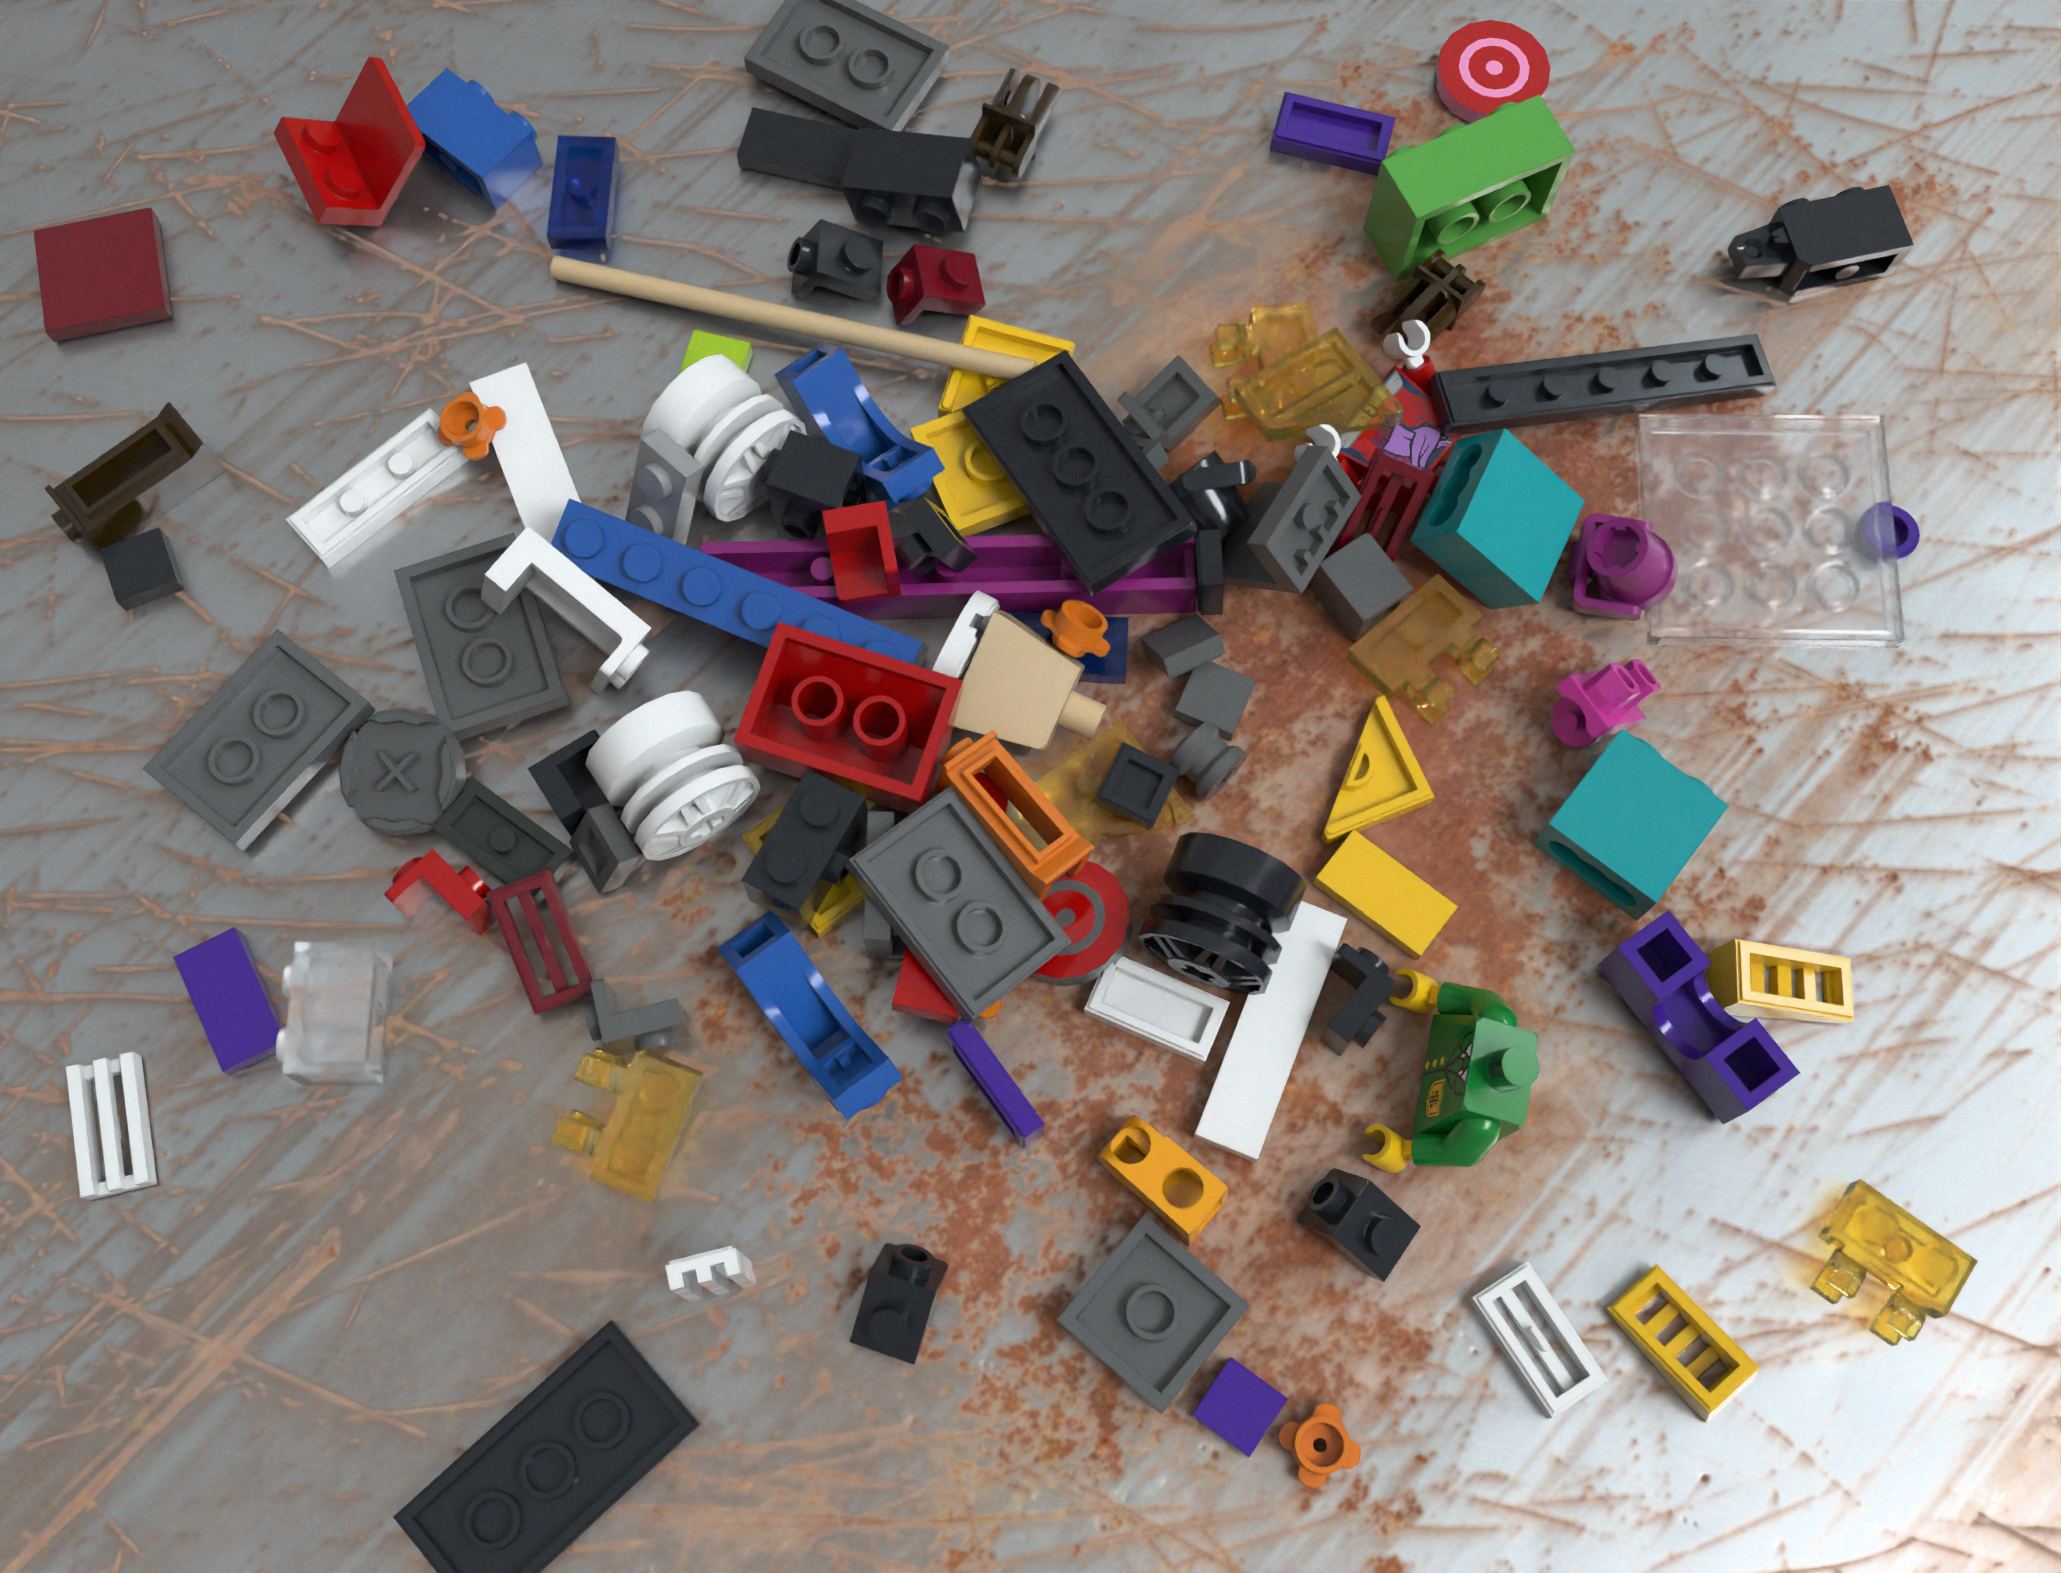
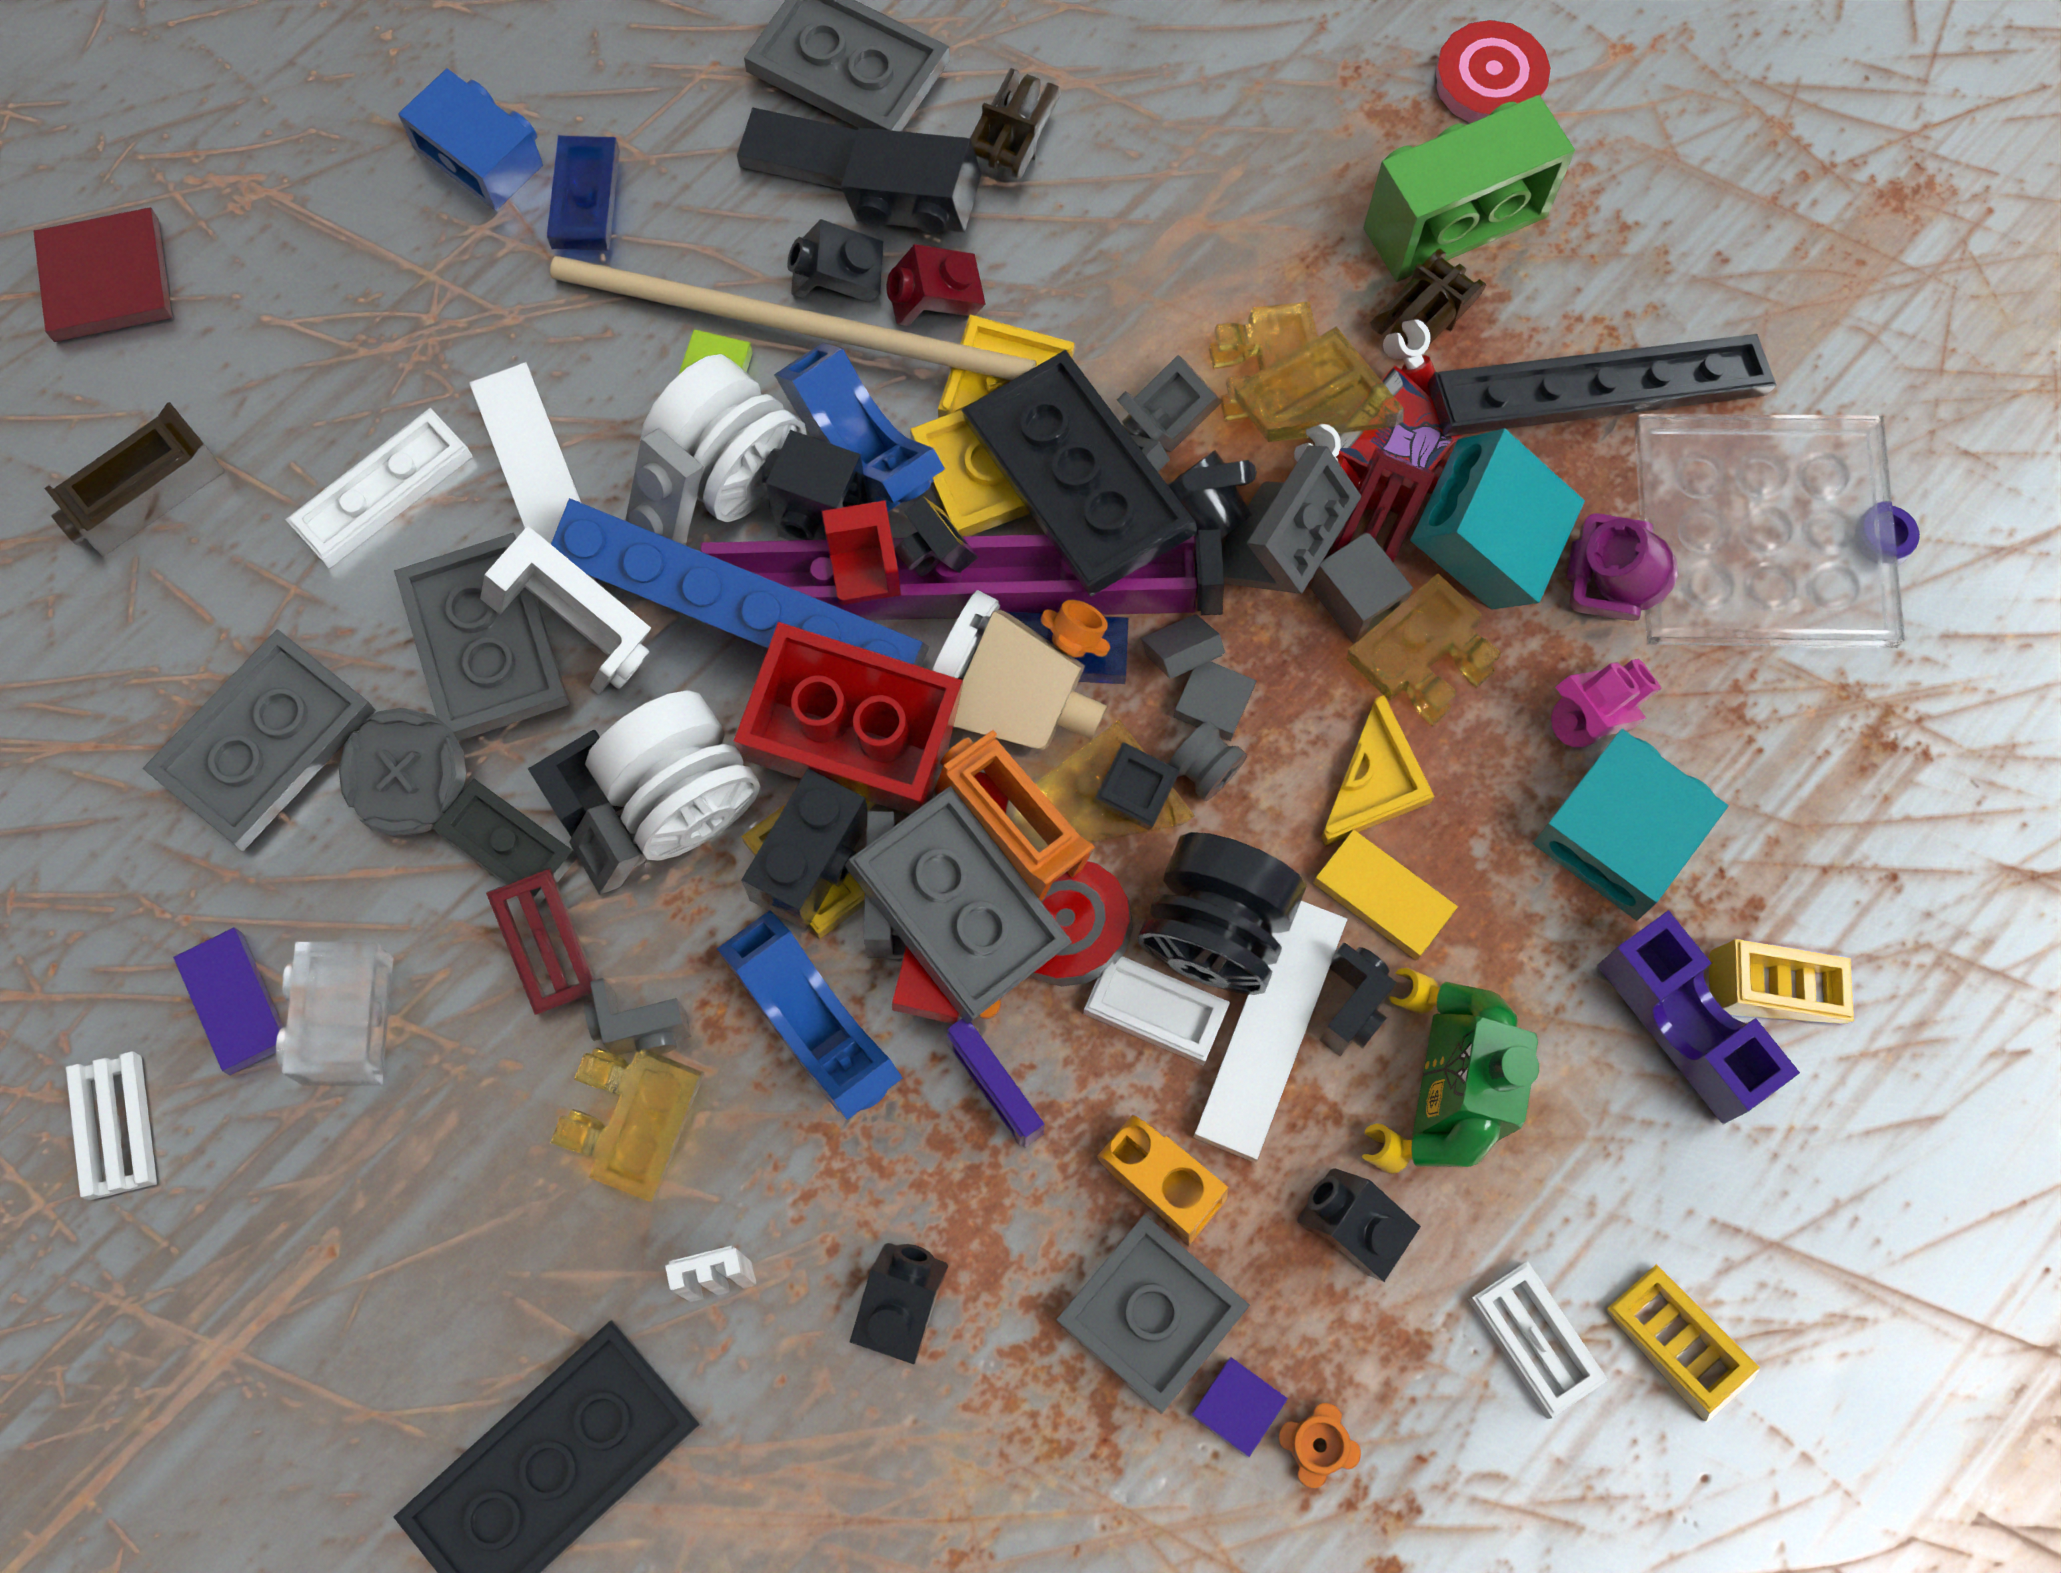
(142, 569): black tile -> none
(362, 159): red bracket -> none
(426, 876): red bracket -> none
(460, 415): orange plate -> none
(1332, 133): dark purple tile -> none
(1826, 242): black hinge -> none
(1898, 1250): clear yellow plate -> none

